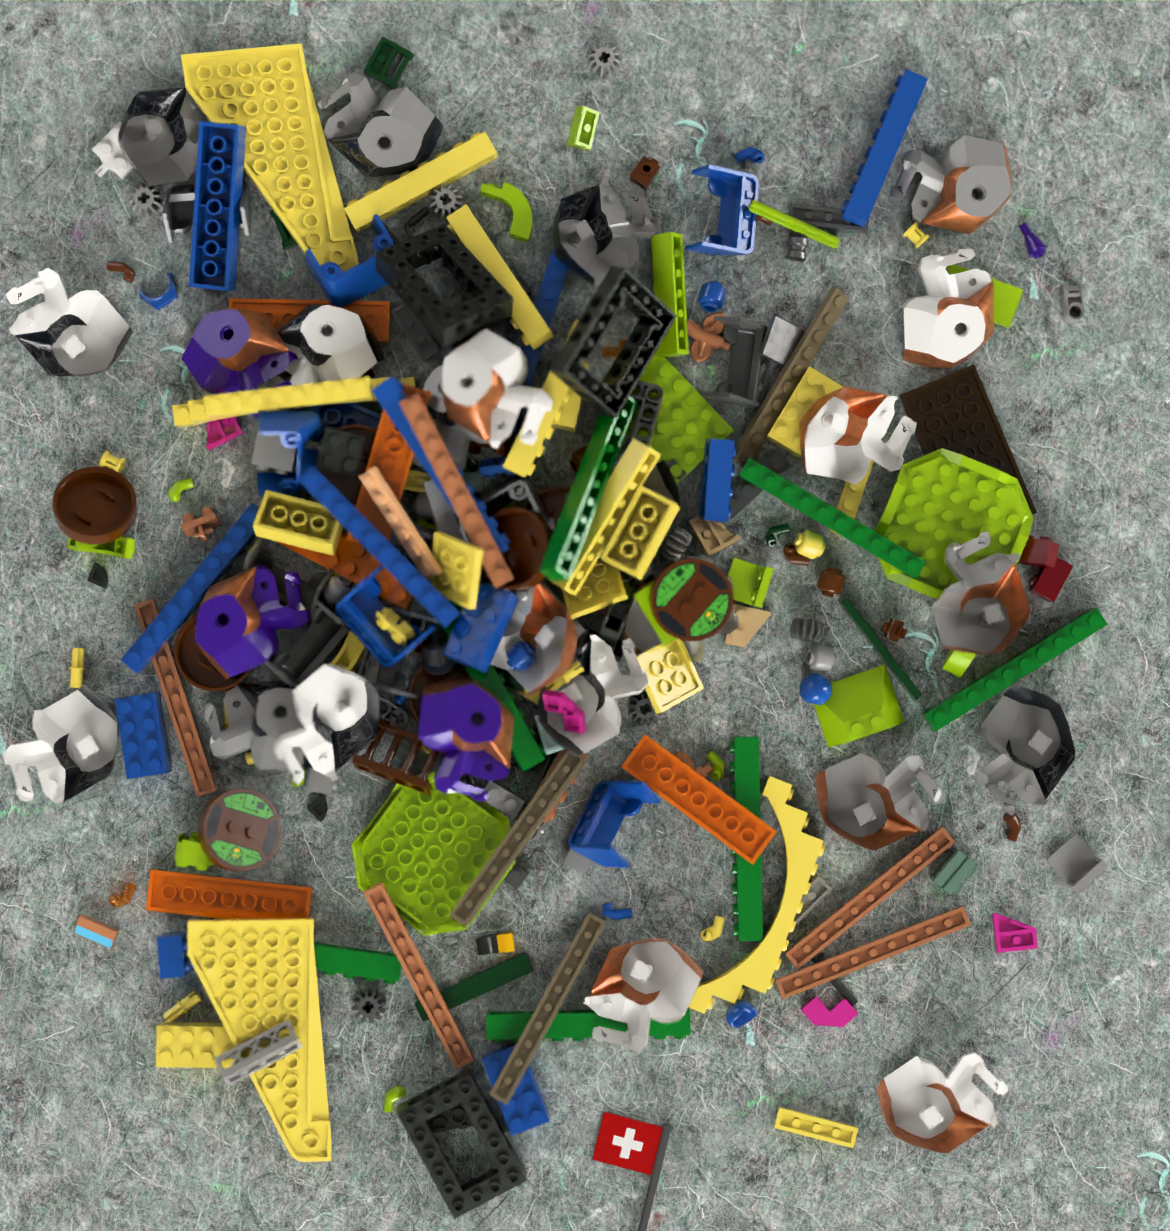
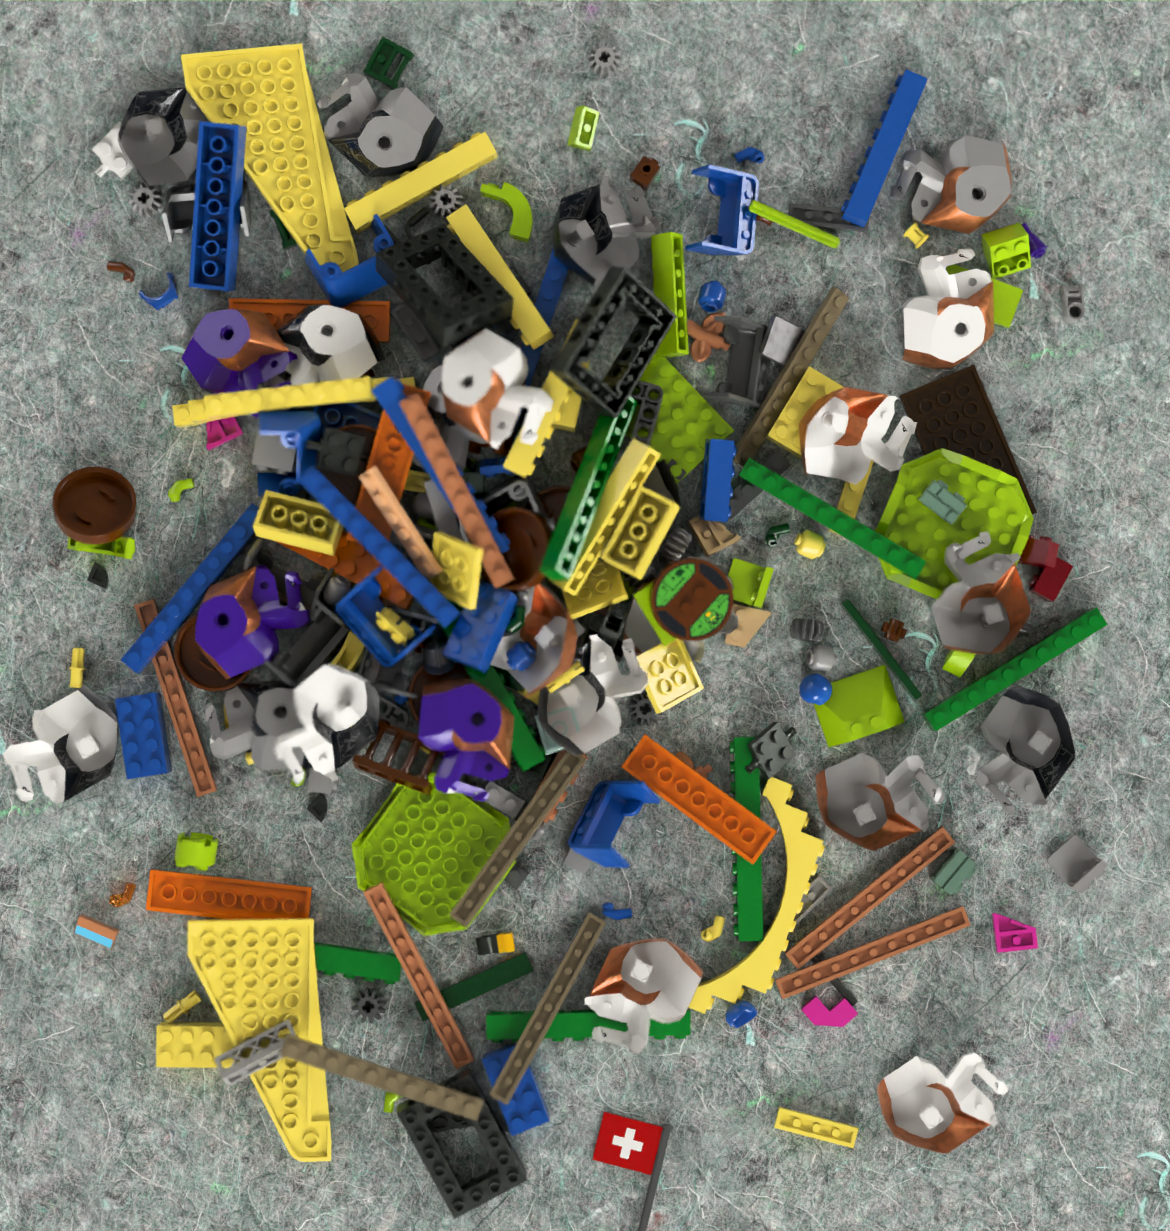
(68, 334): white piece -> none
(112, 462): light yellow bush -> none
(174, 955): blue brick -> none
(201, 526): nougat hips -> none
(239, 830): piece -> none
(381, 1077): none -> dark tan plate
(518, 621): none -> dark green arm
(560, 703): dark pink tile -> none
(612, 351): clear orange arm -> none
(717, 764): lime arm -> none
(771, 750): none -> pearl dark grey plate
(793, 557): reddish brown arm -> none
(797, 249): dark grey wheel -> none
(831, 581): reddish brown head -> none
(942, 502): none -> sand green brick
(1006, 250): none -> lime slope
(1014, 824): reddish brown arm -> none

